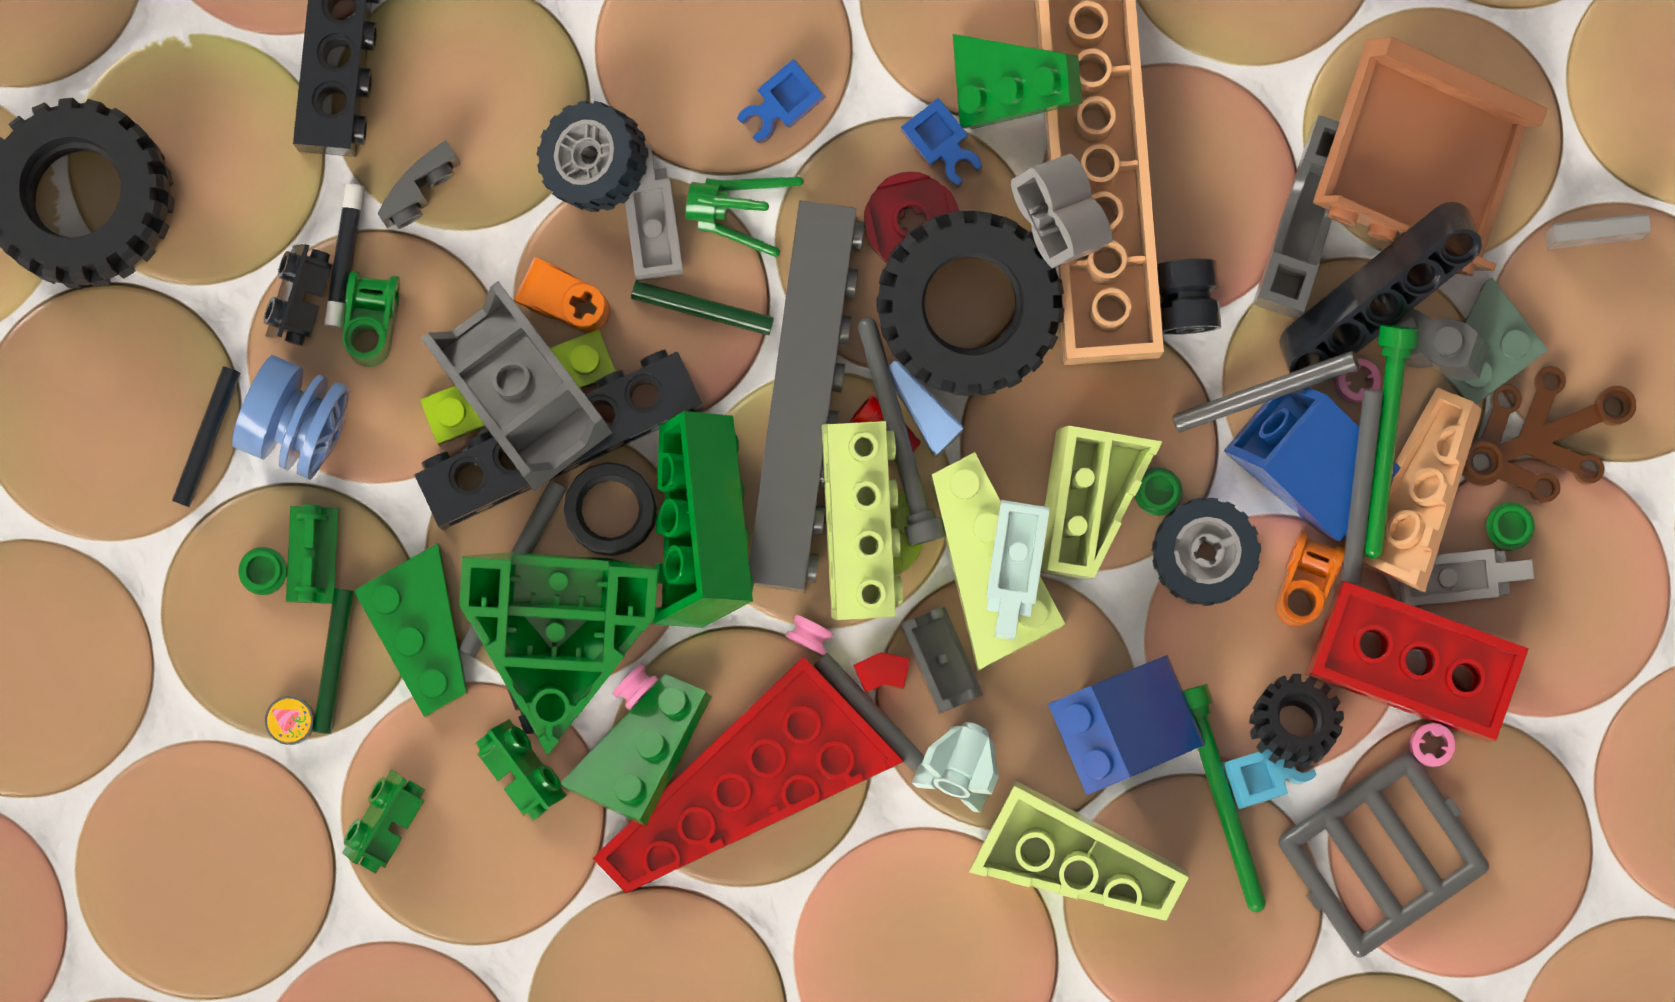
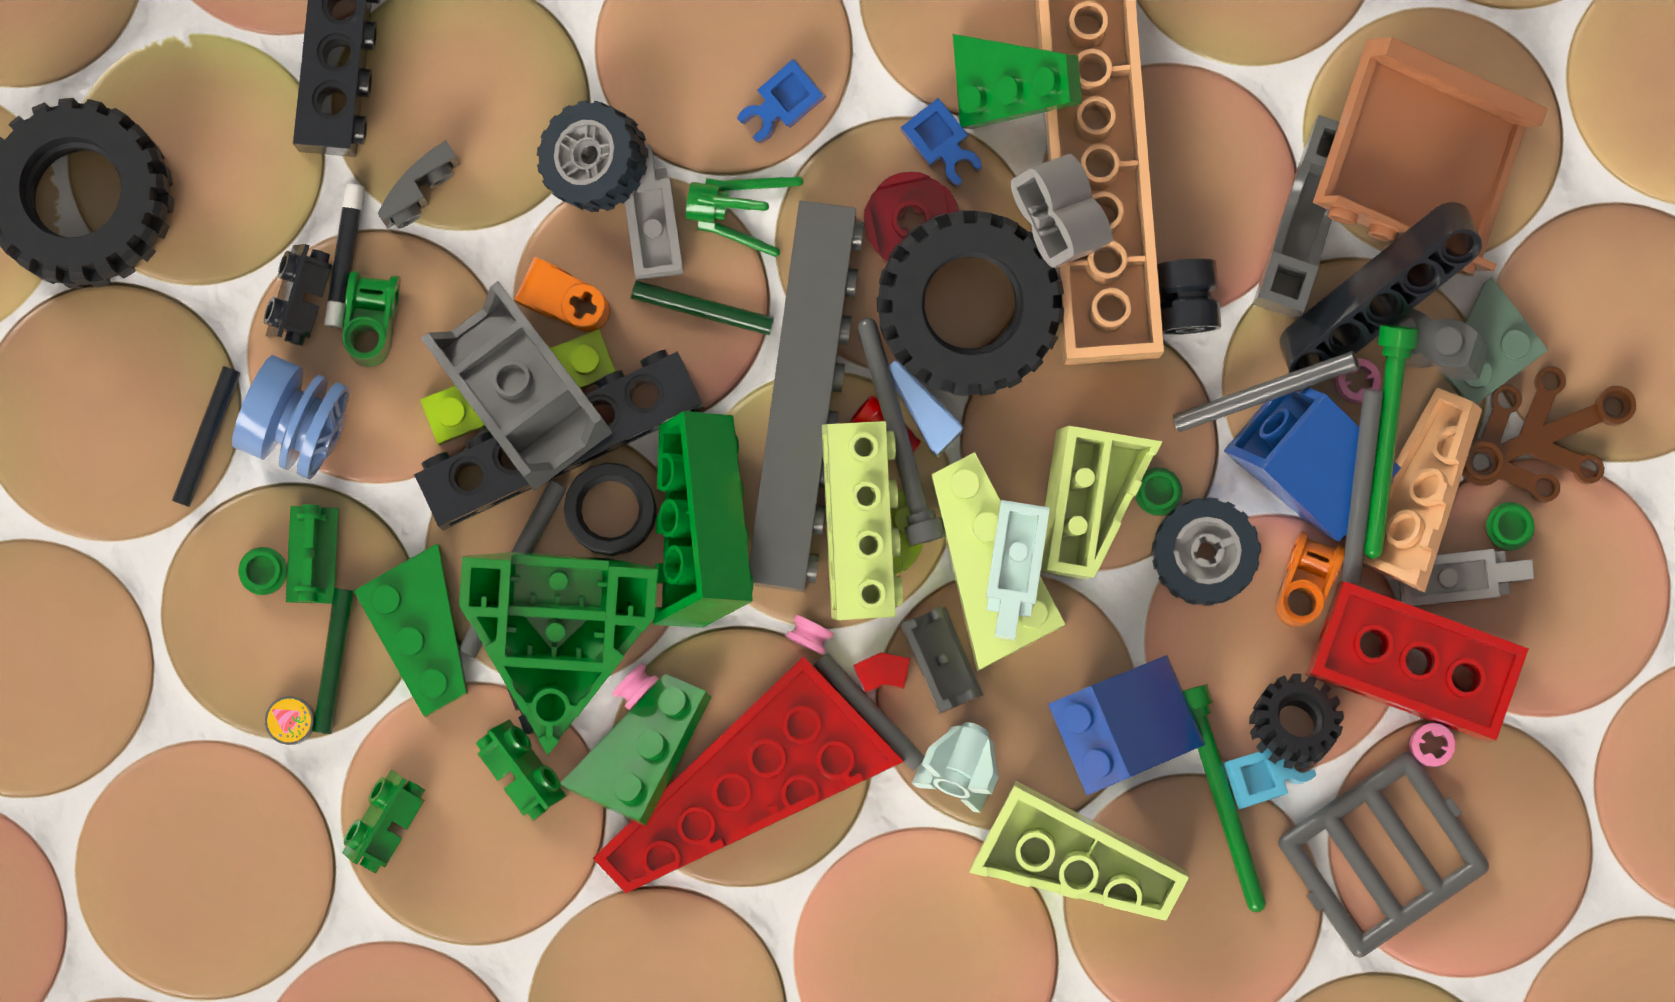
(1598, 231): light grey tile -> none

